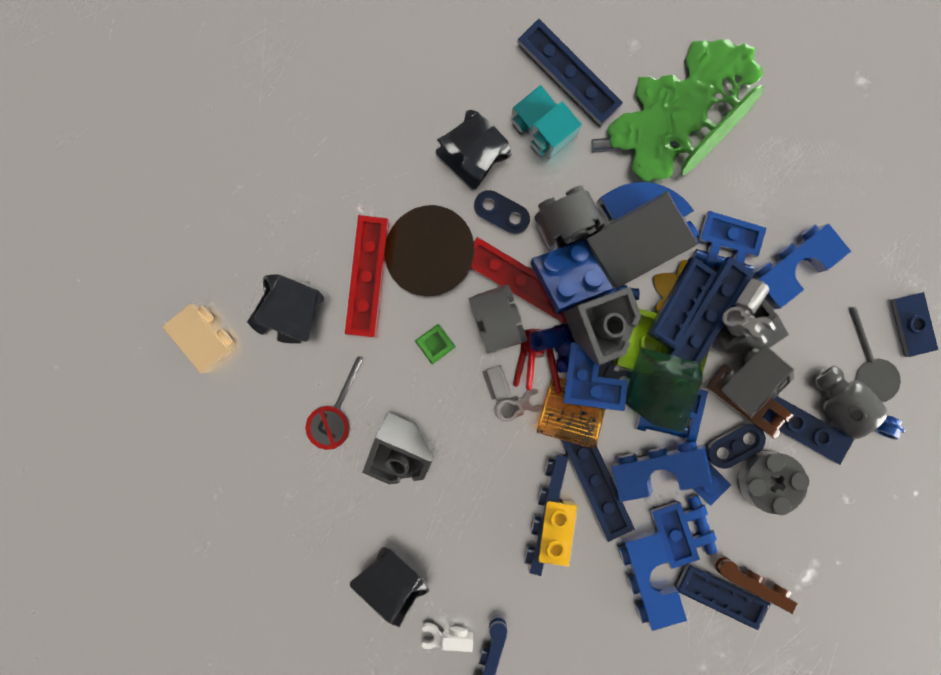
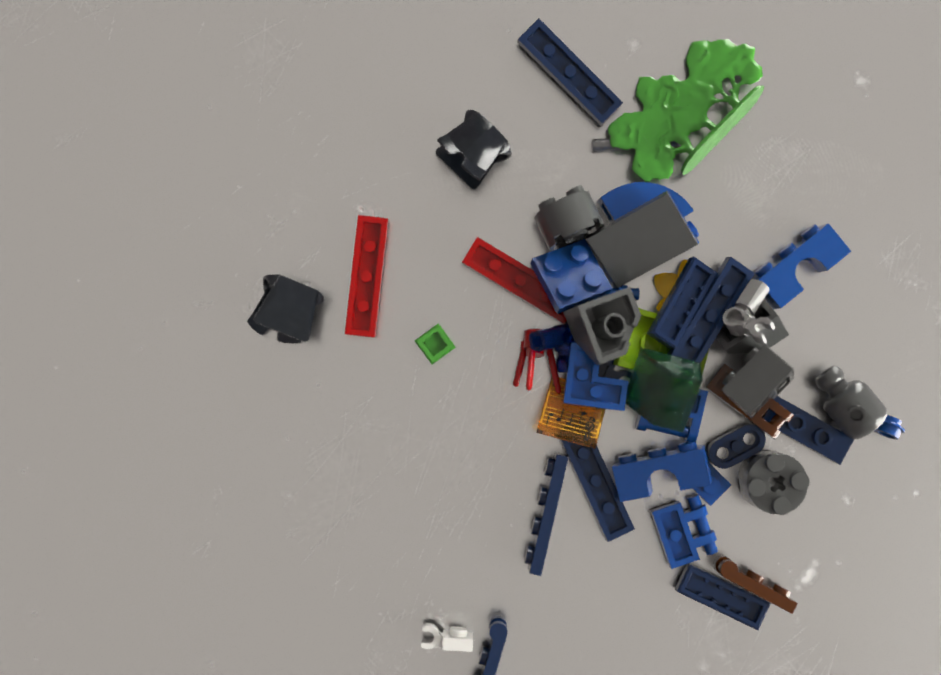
(199, 337): tan brick -> none
(328, 425): piece -> none
(389, 586): black piece -> none
(398, 452): dark grey slope -> none
(429, 250): dark brown sticker -> none
(497, 319): dark grey brick -> none
(501, 212): dark blue plate -> none
(507, 408): light grey bar -> none
(545, 122): teal brick -> none
(557, 532): yellow bracket -> none
(658, 605): blue arch -> none
(730, 234): blue plate -> none
(877, 373): dark grey piece -> none
(914, 324): dark blue plate -> none

